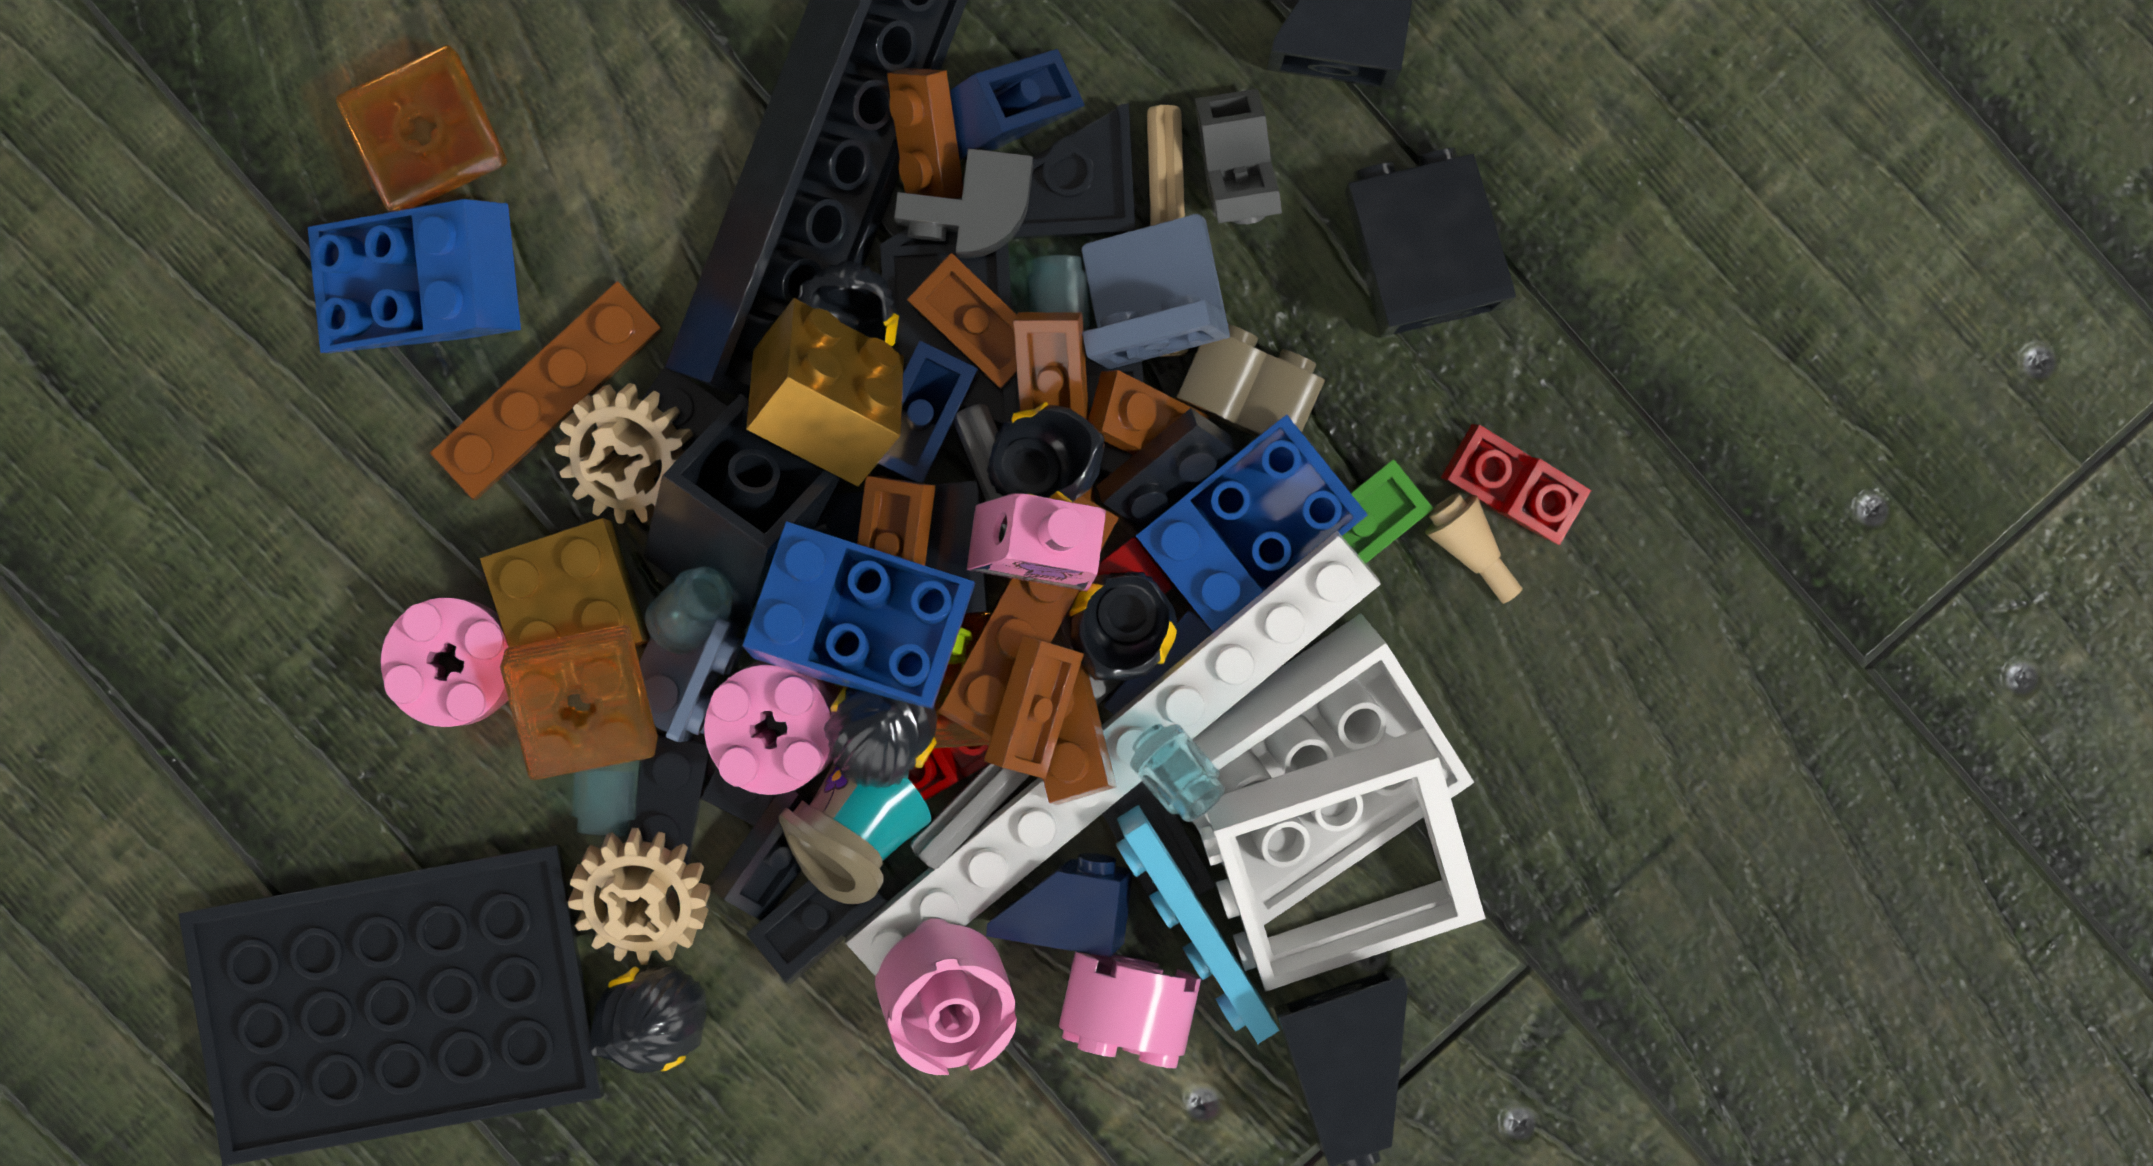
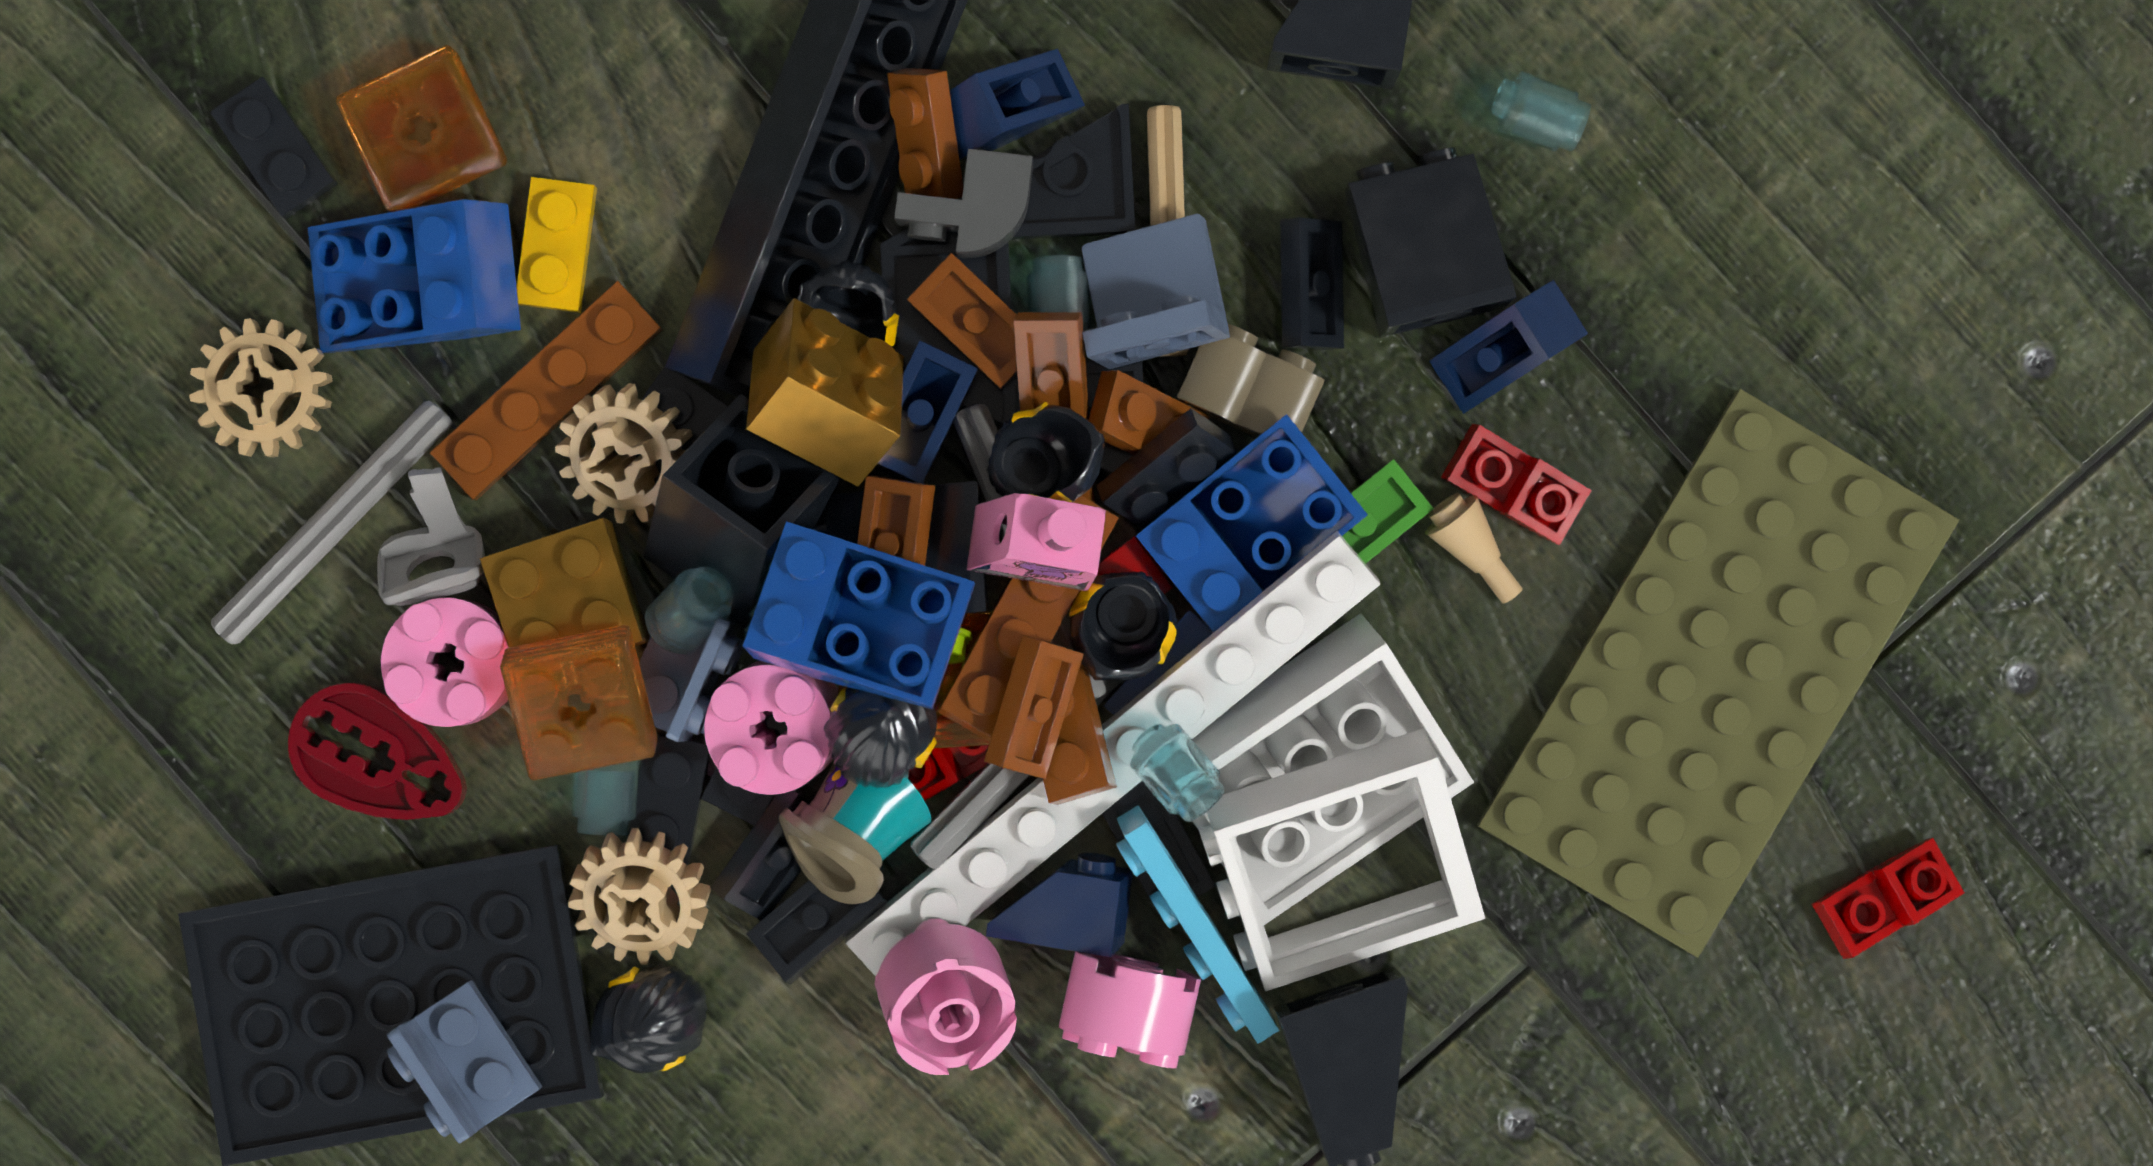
(255, 360): none -> tan gear
(274, 147): none -> black plate
(331, 522): none -> light grey axle
(349, 782): none -> dark red piece
(443, 536): none -> light grey piece
(462, 1063): none -> sand blue bracket
(556, 244): none -> yellow plate
(1237, 157): dark grey brick -> none
(1312, 284): none -> black plate
(1508, 346): none -> dark blue slope
(1540, 112): none -> clear light blue brick
(1717, 672): none -> olive plate
(1888, 898): none -> red slope

